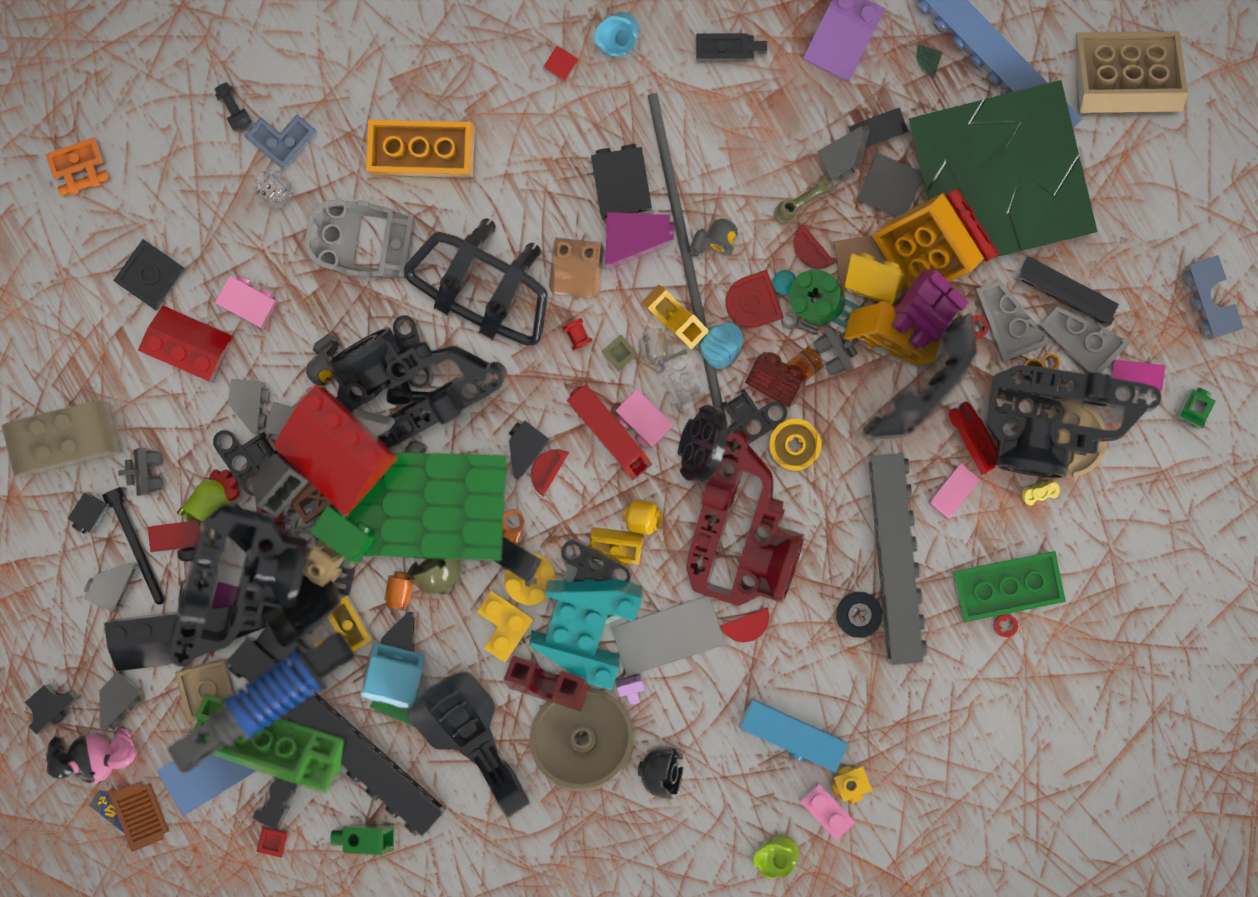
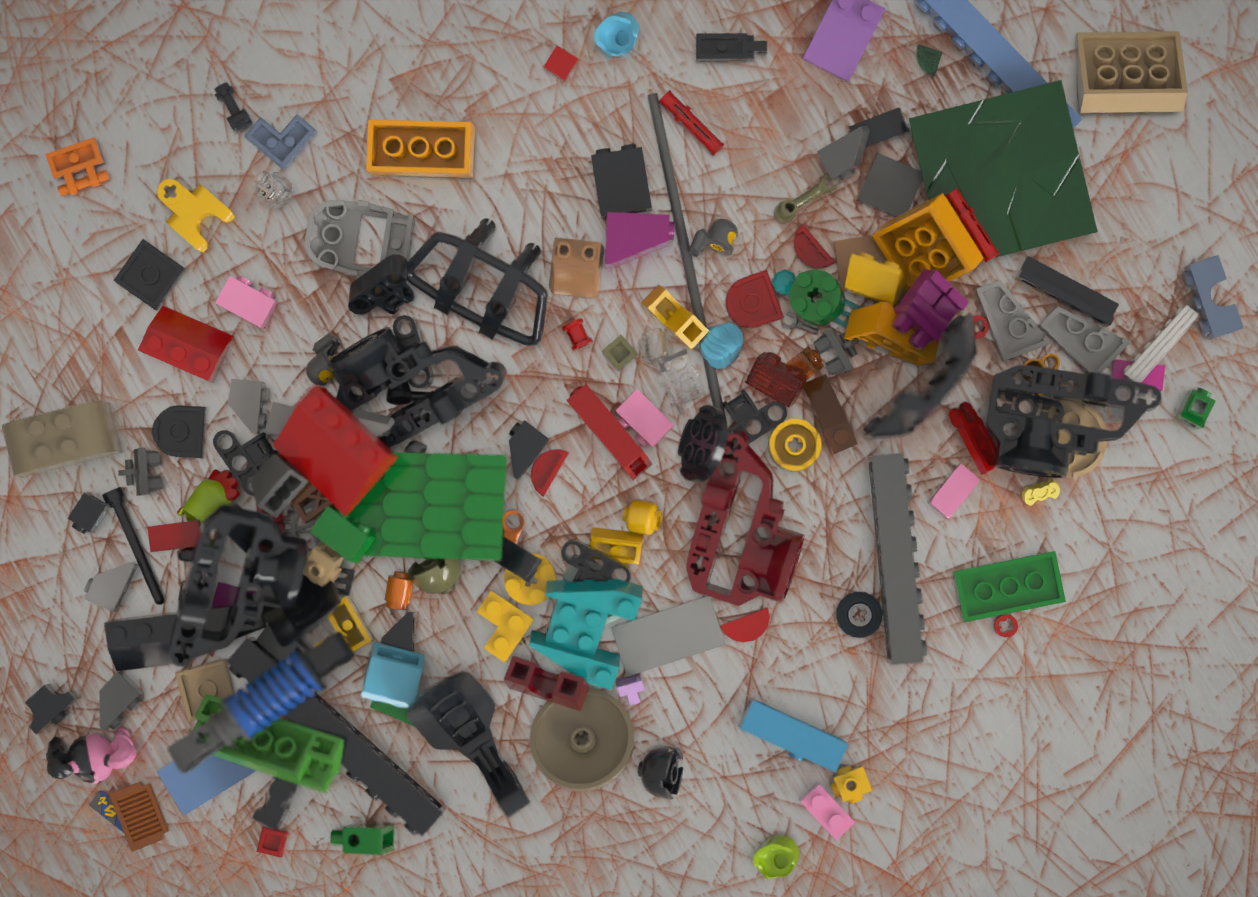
(181, 431): none -> black tile
(190, 210): none -> yellow piece
(381, 287): none -> black piece
(669, 100): none -> red pin
(829, 414): none -> reddish brown slope
(1162, 344): none -> white piece

